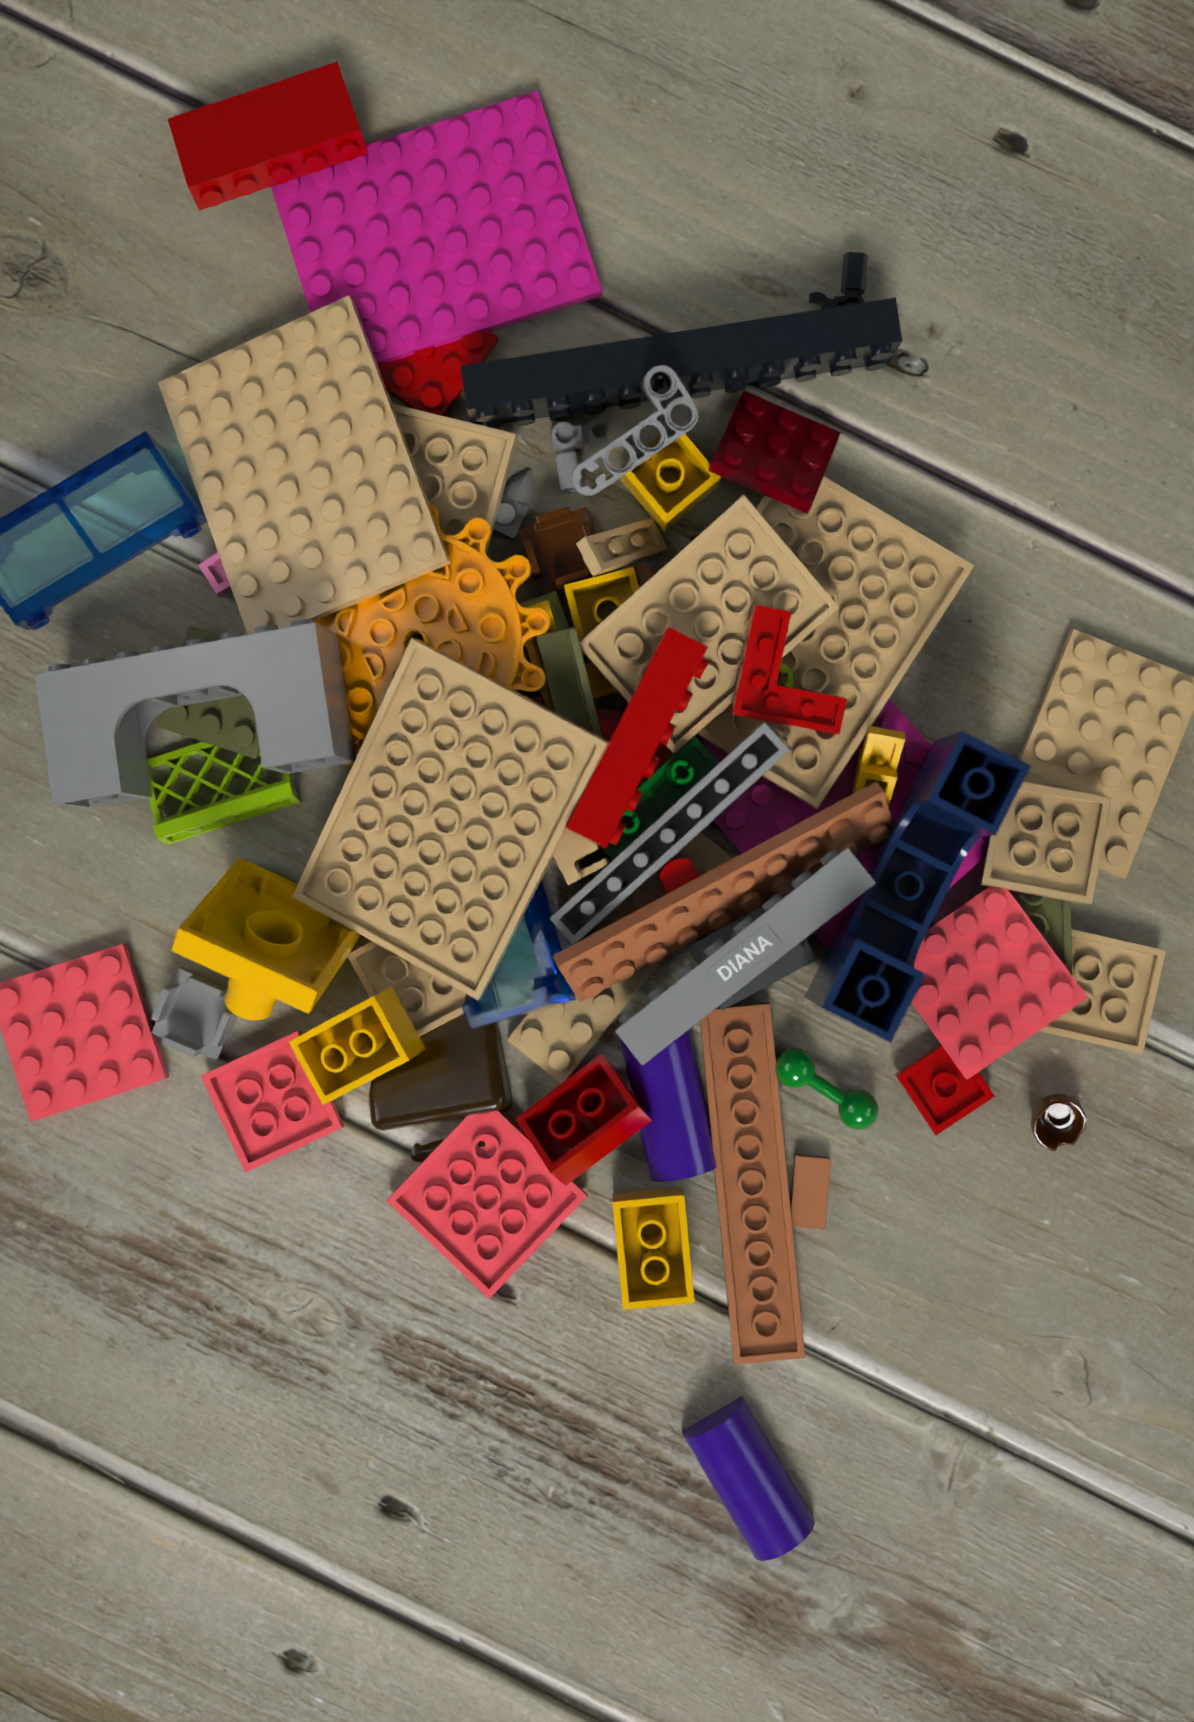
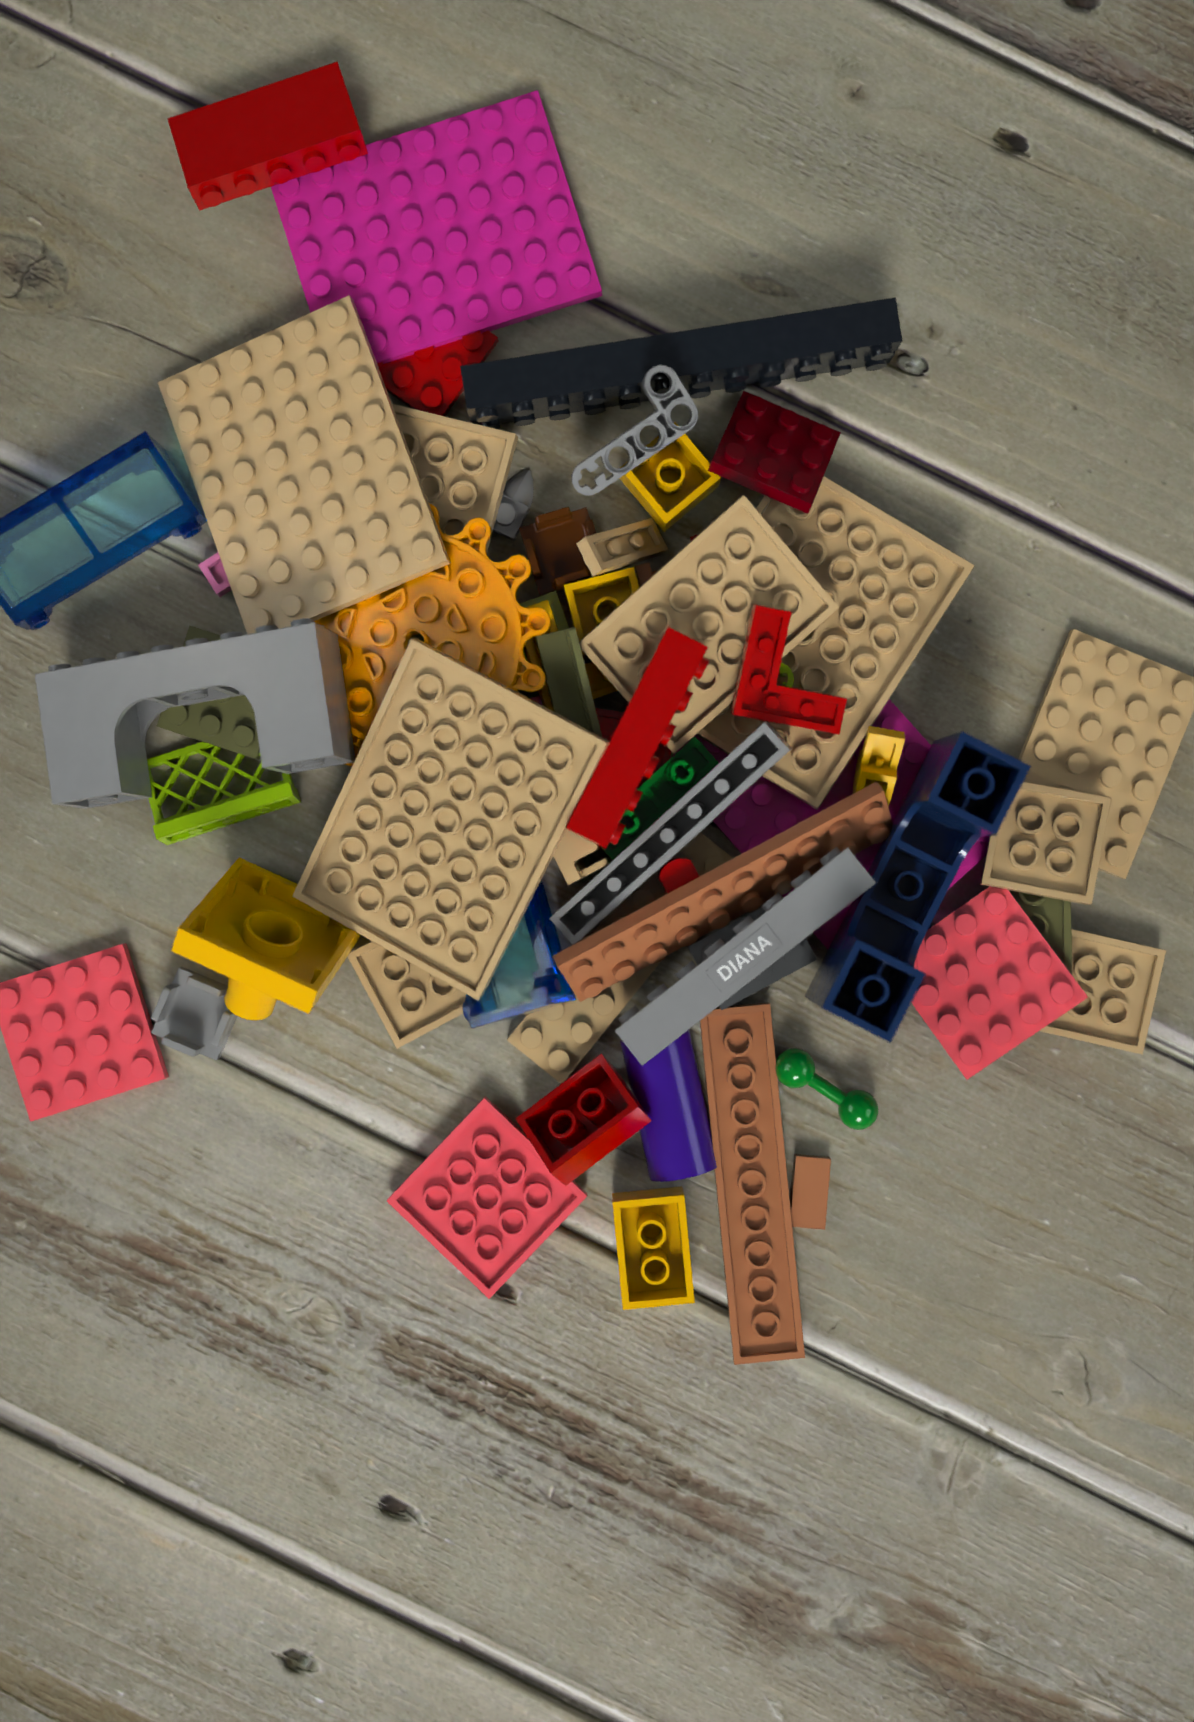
(269, 1104): coral plate -> none
(357, 1045): yellow brick -> none
(452, 1078): dark brown piece -> none
(566, 438): light grey bar -> none
(750, 1480): dark purple brick -> none
(852, 282): black bar -> none
(942, 1090): red plate -> none
(1057, 1121): reddish brown hair -> none

